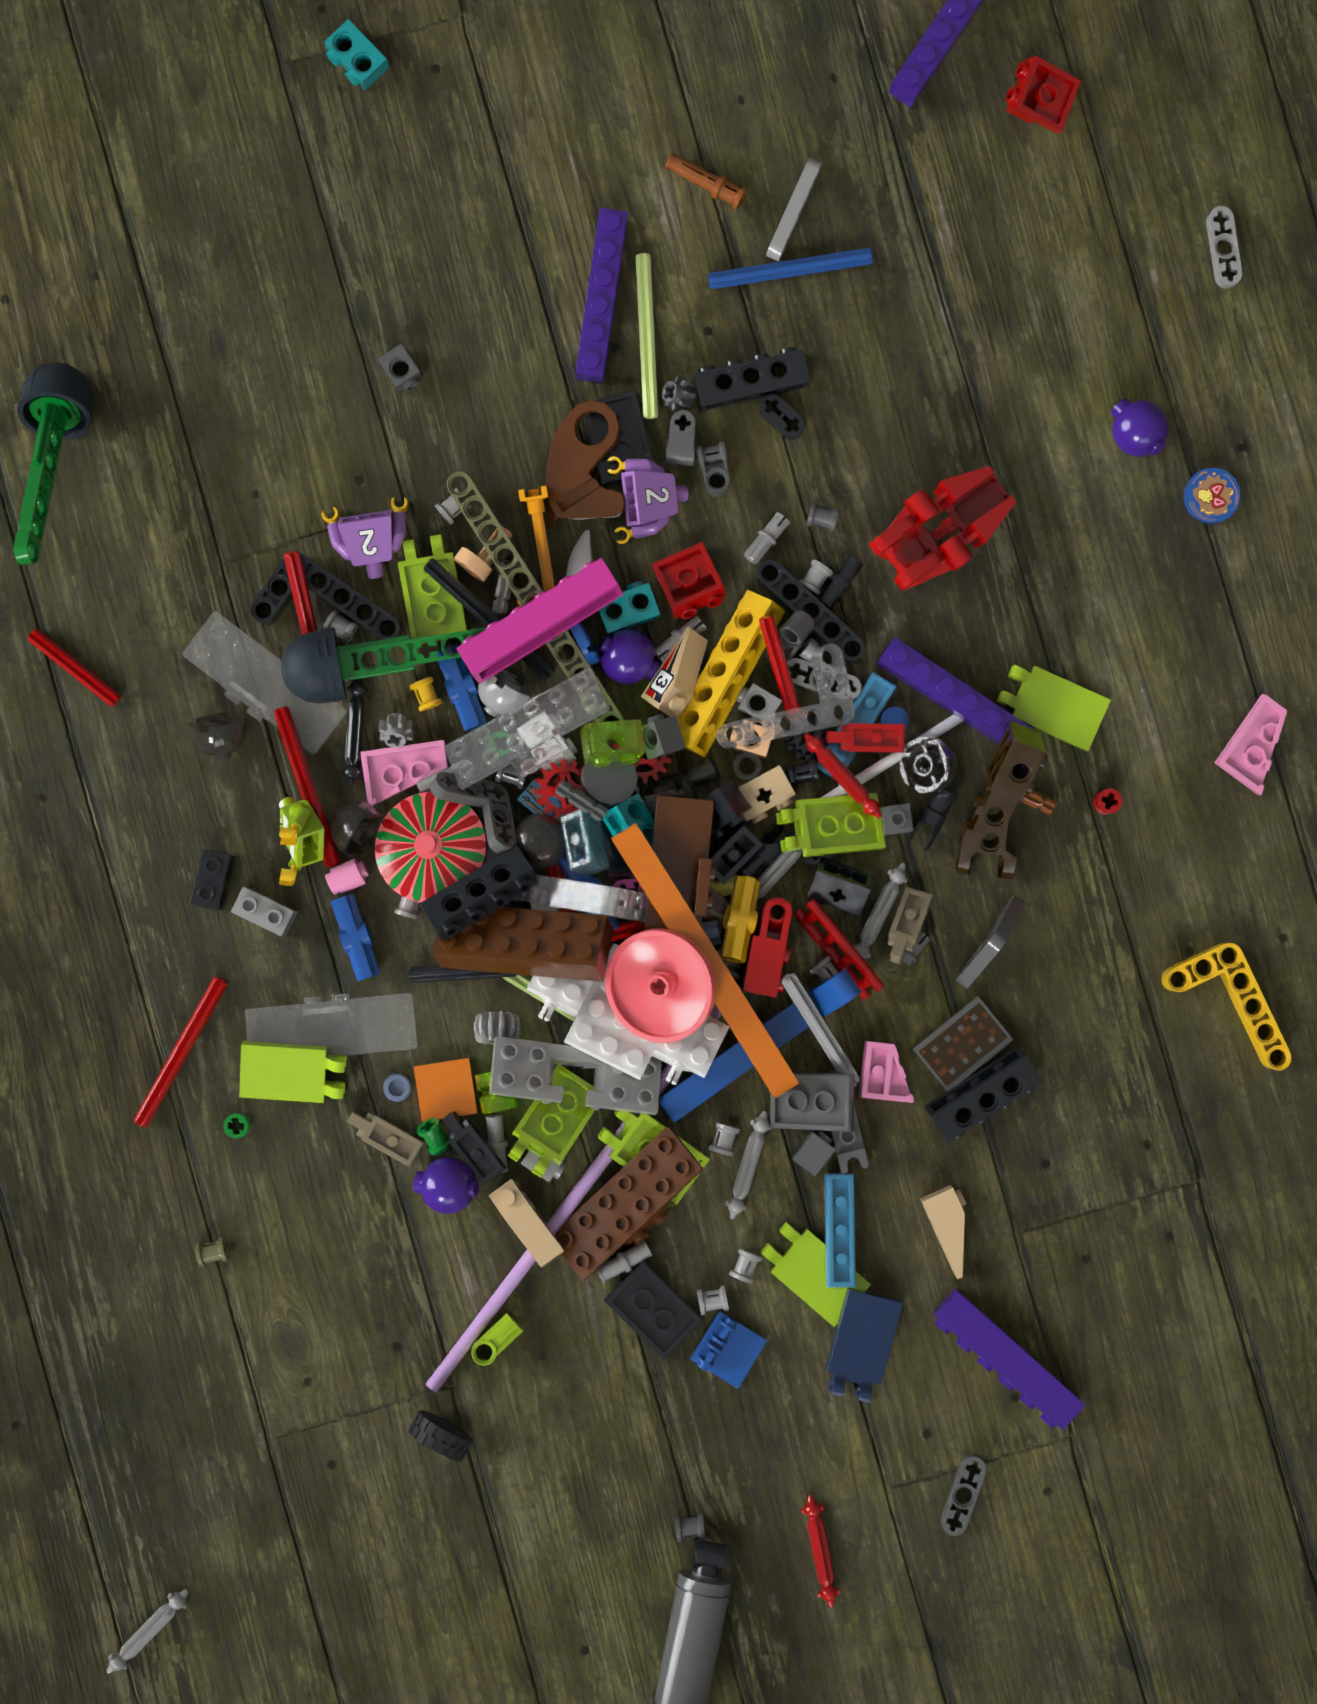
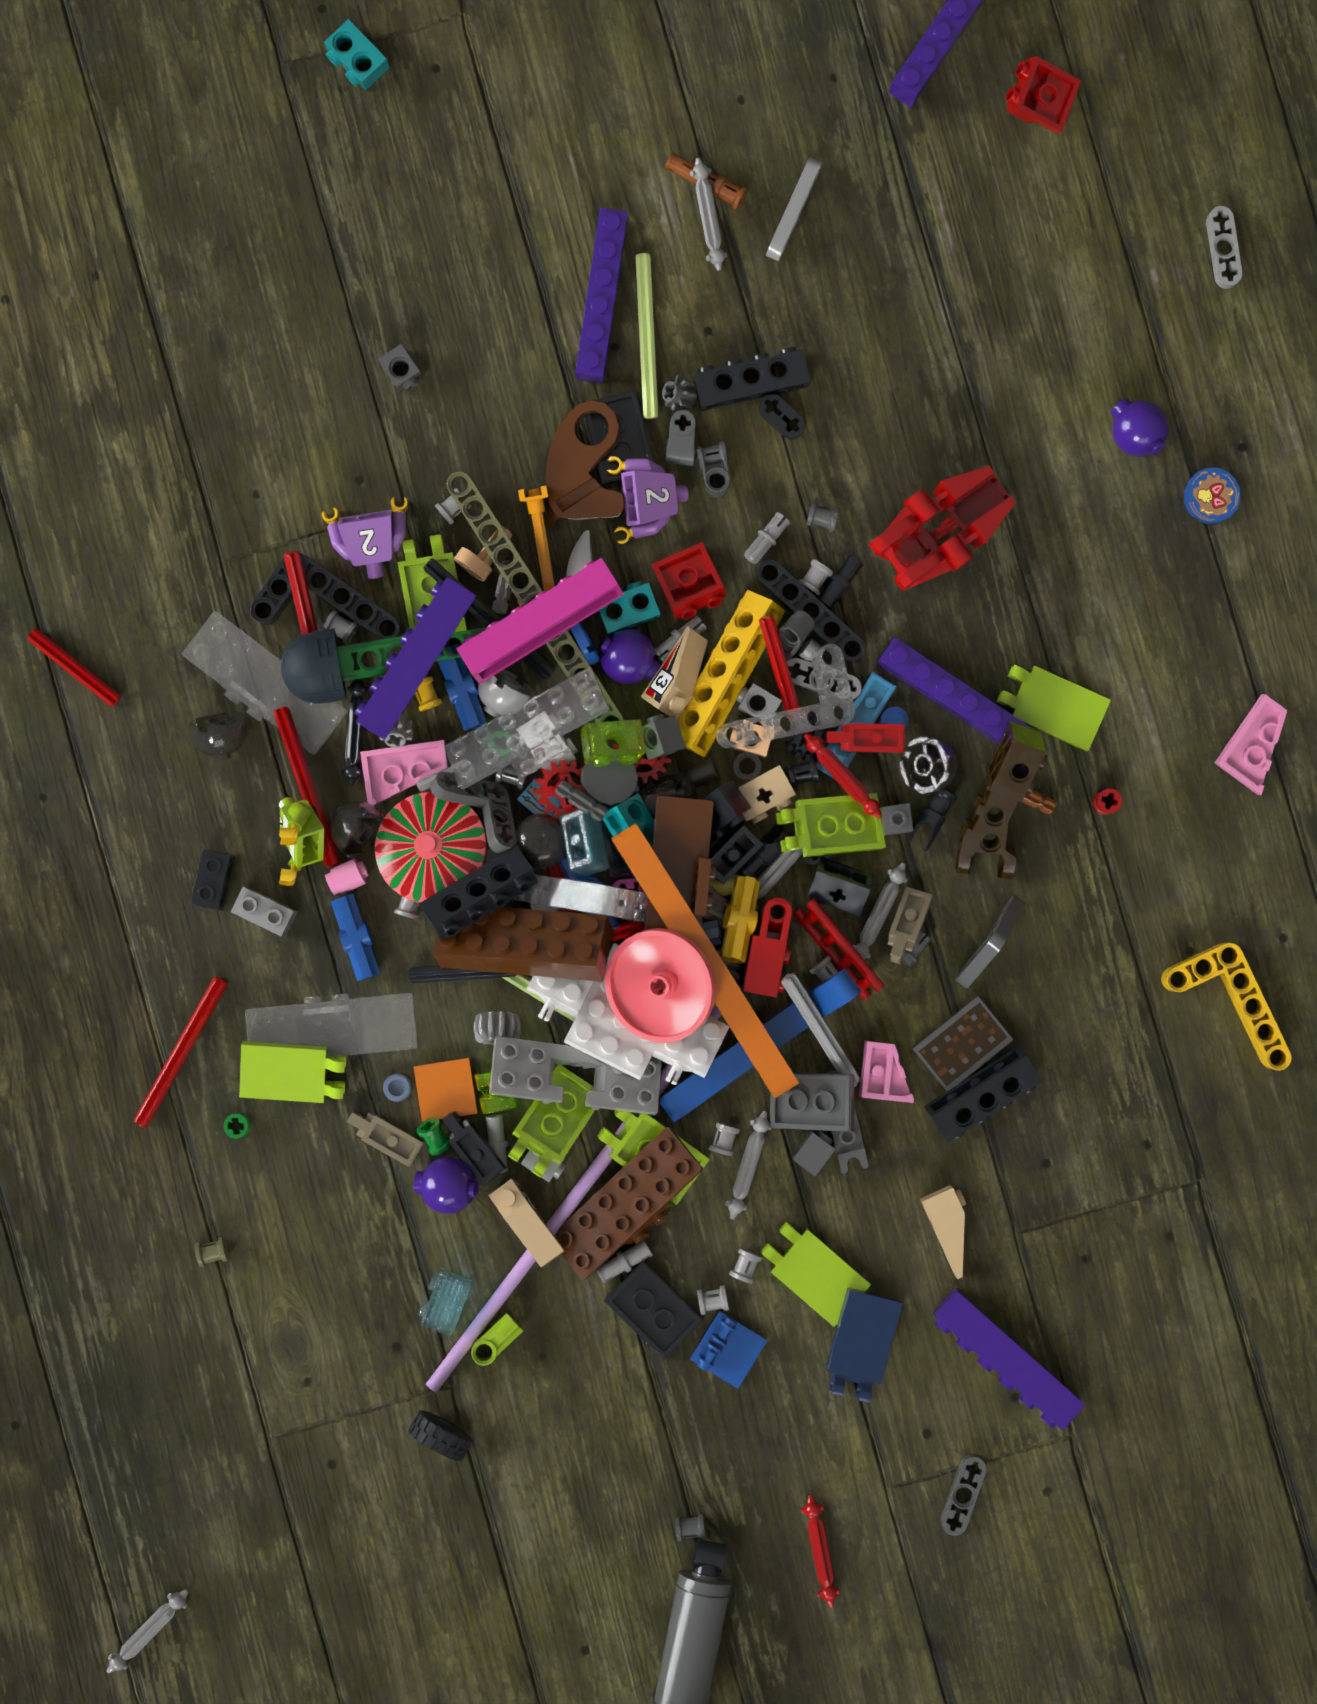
(56, 407): green piece -> none
(416, 657): none -> dark purple brick
(446, 1301): none -> clear light blue brick
(708, 214): none -> light grey wheel
(790, 268): blue axle -> none
(840, 1230): dark azure tile -> none
(893, 758): white bar -> none

